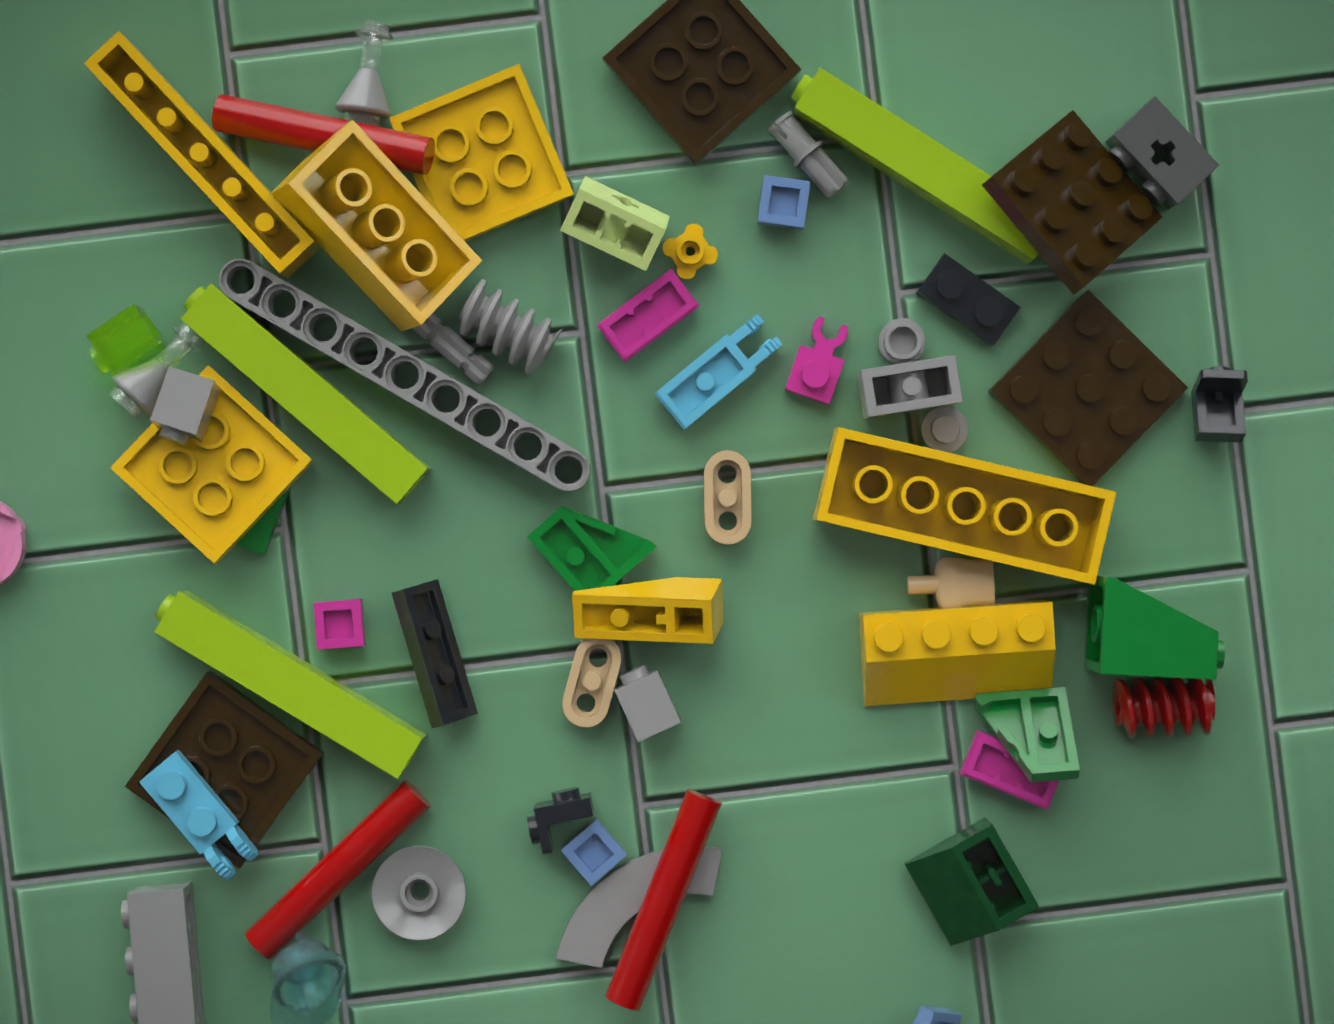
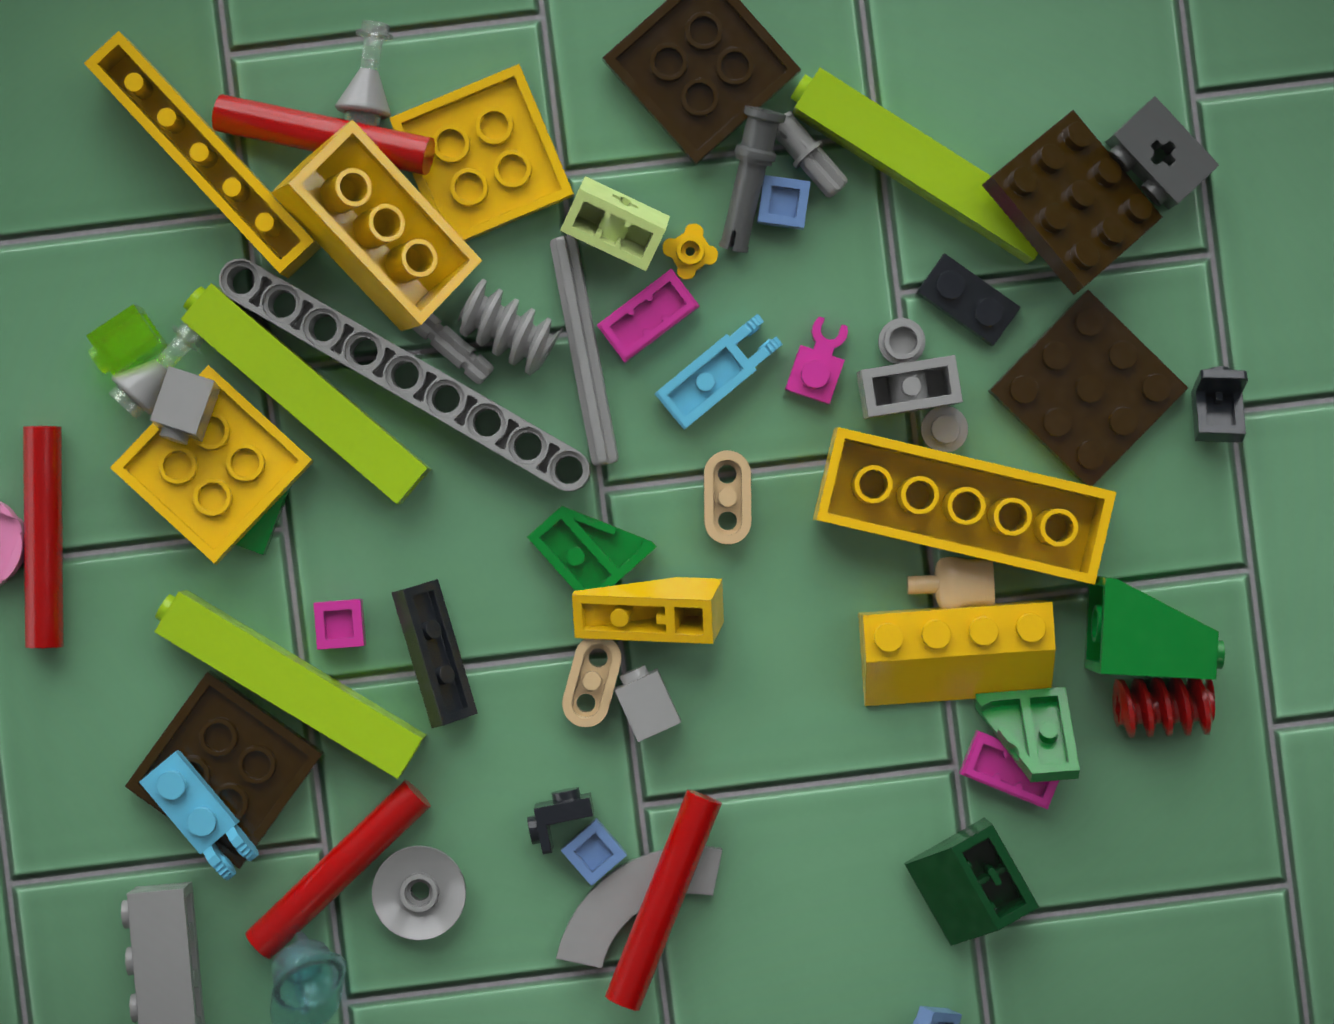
(43, 536): none -> red piece
(584, 350): none -> light grey axle
(754, 156): none -> dark grey pin

